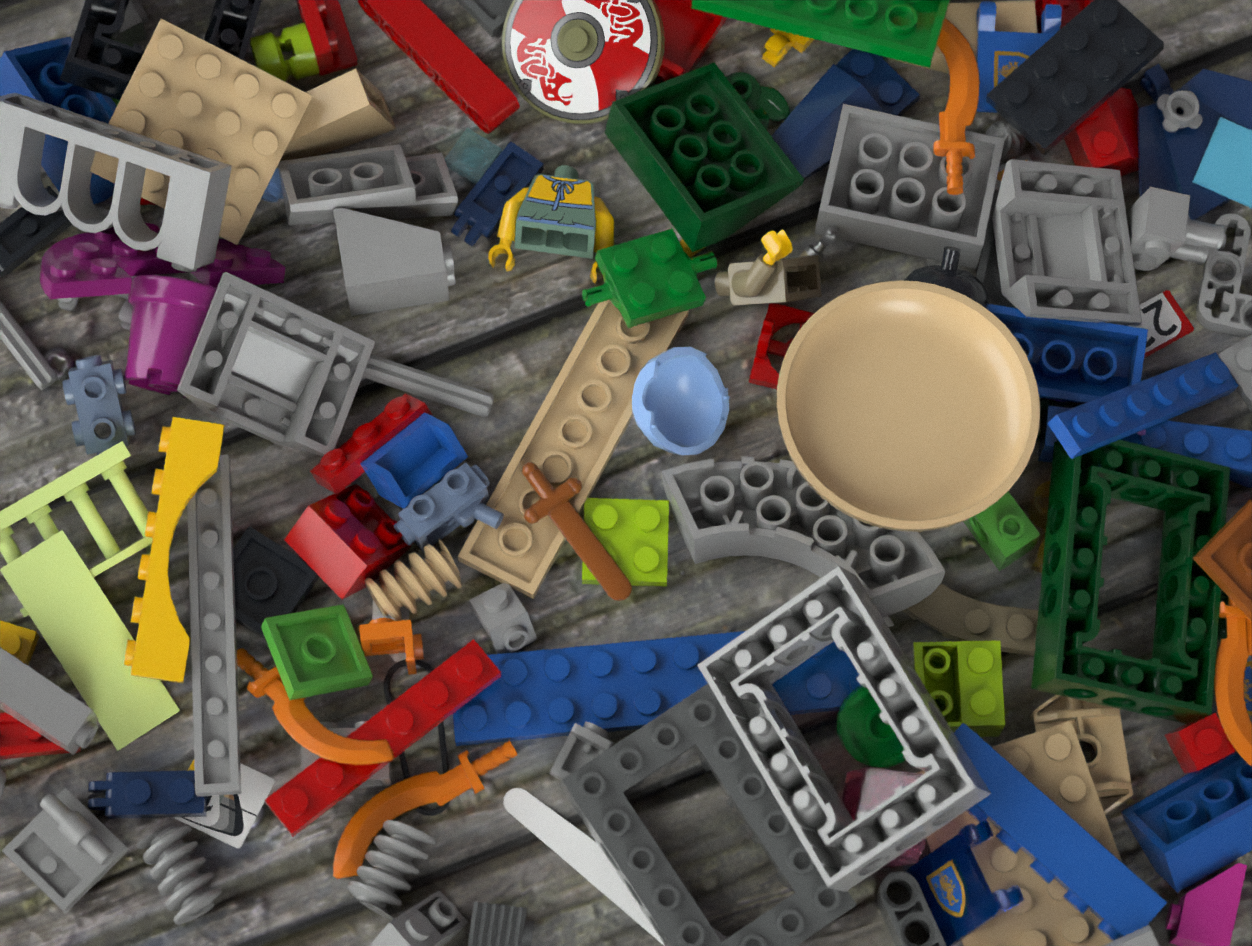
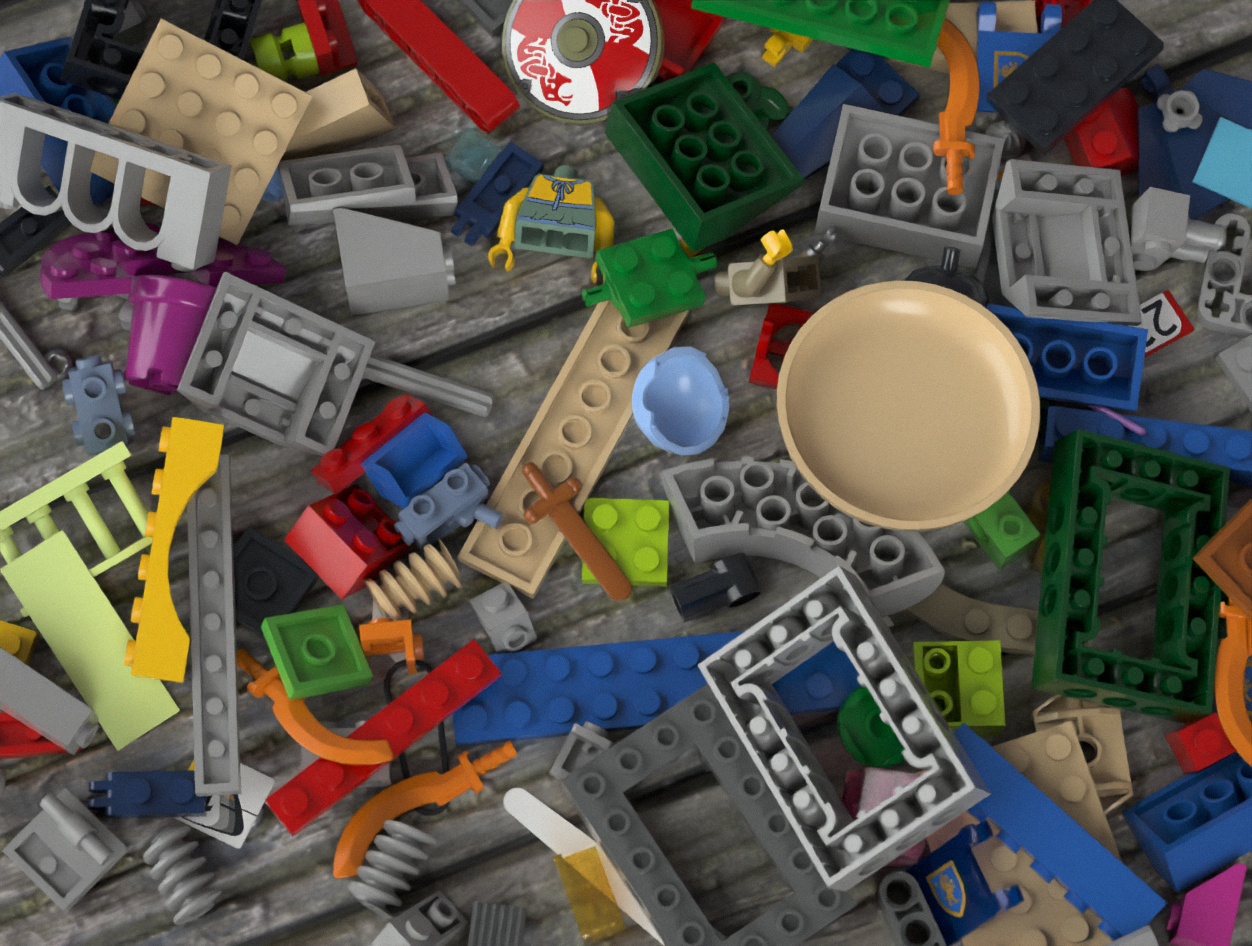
(589, 895): none -> clear yellow panel
(726, 583): none -> black piece
(1142, 405): blue plate -> none

